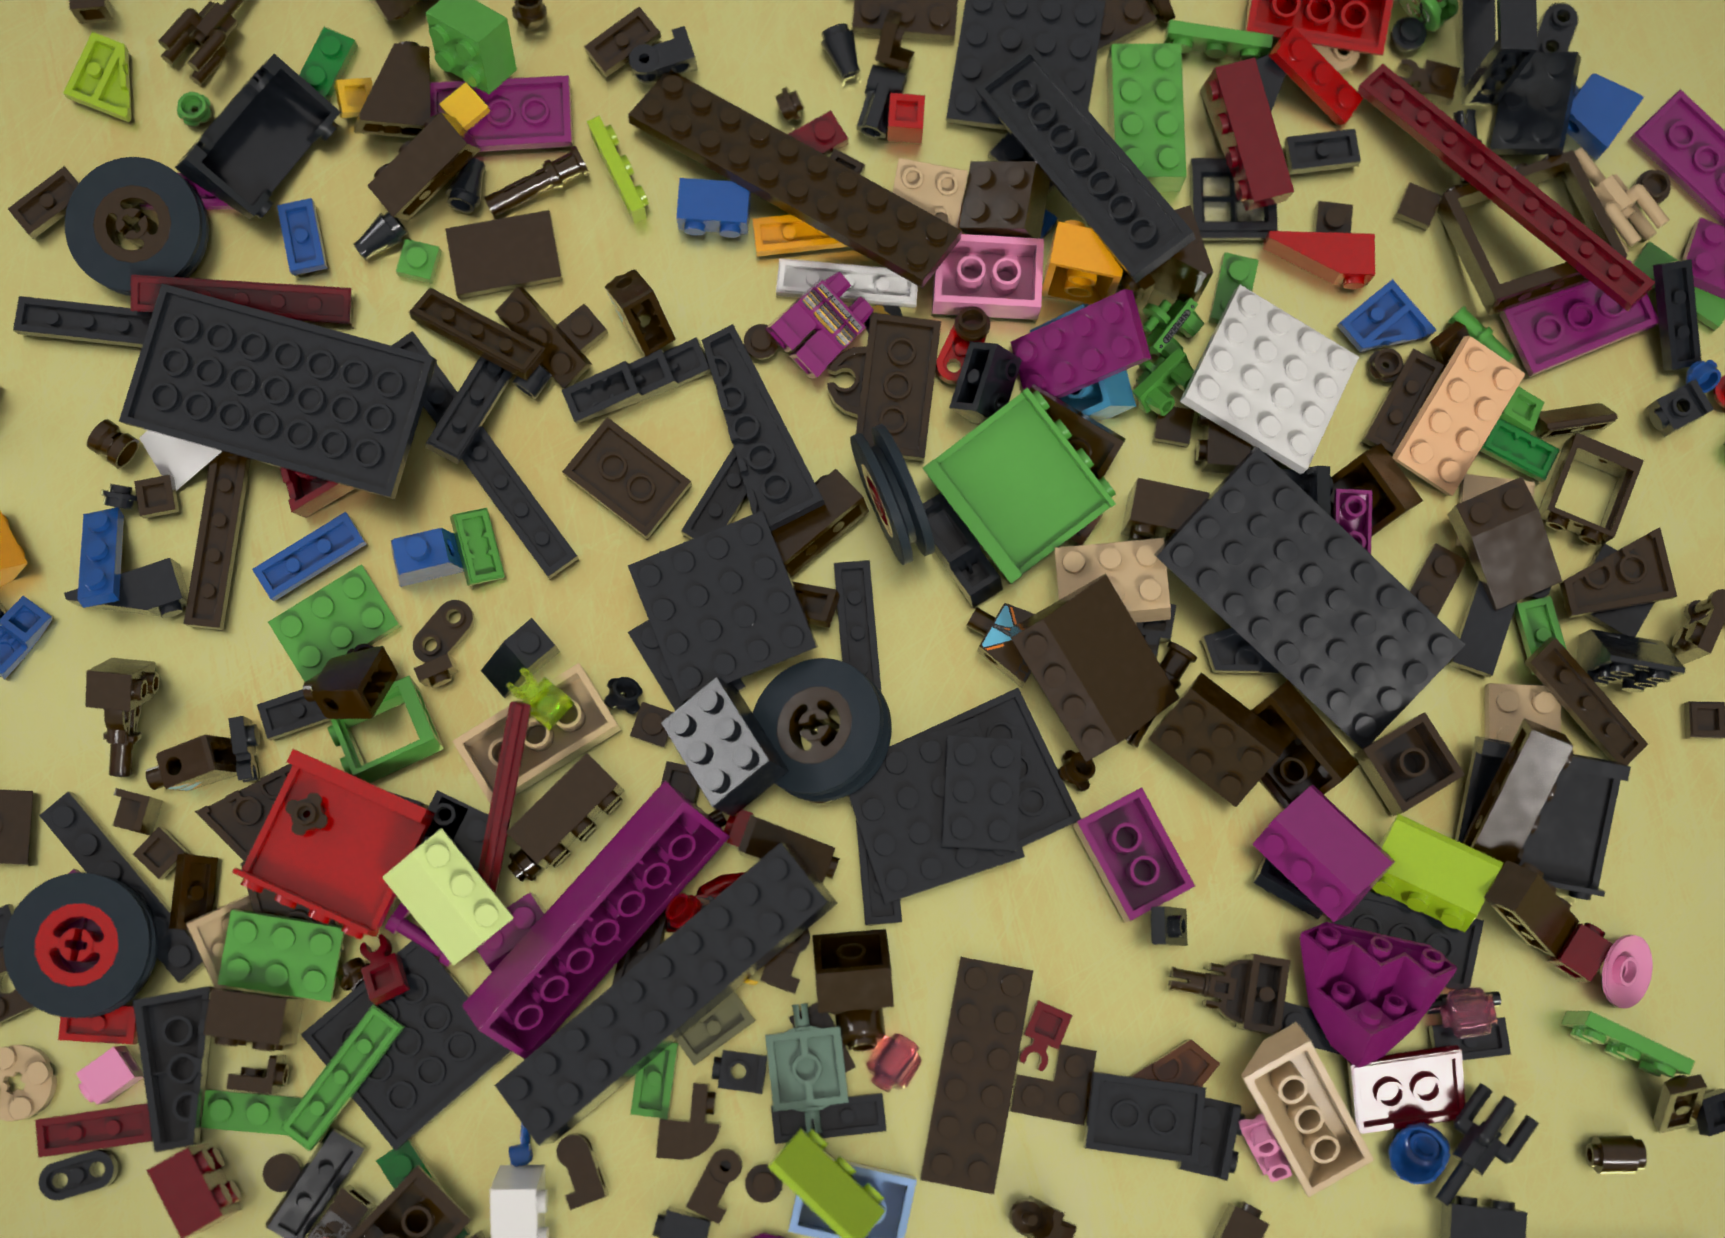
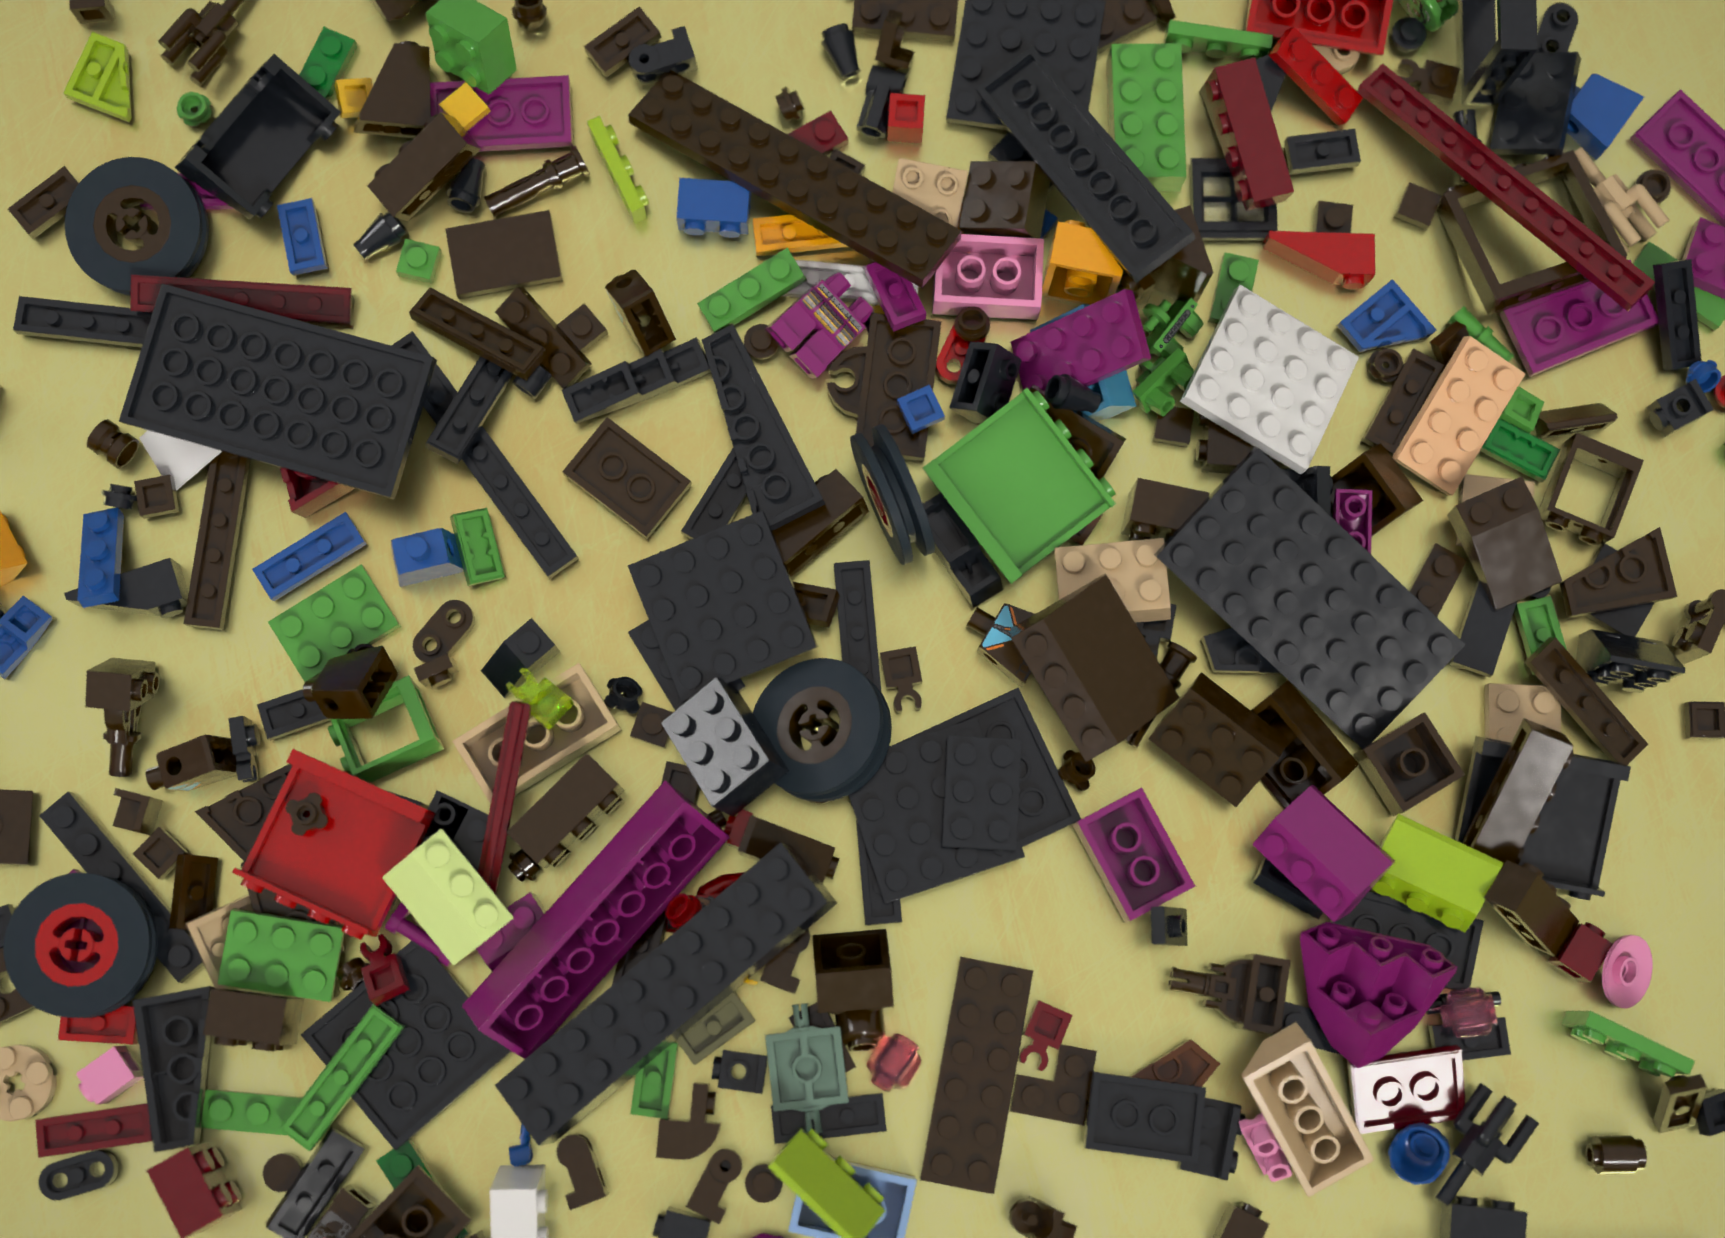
(252, 1078): dark brown bracket -> none
(752, 291): none -> bright green plate
(895, 296): none -> magenta plate
(902, 671): none -> dark brown plate
(920, 409): none -> blue plate
(1070, 394): none -> black cone

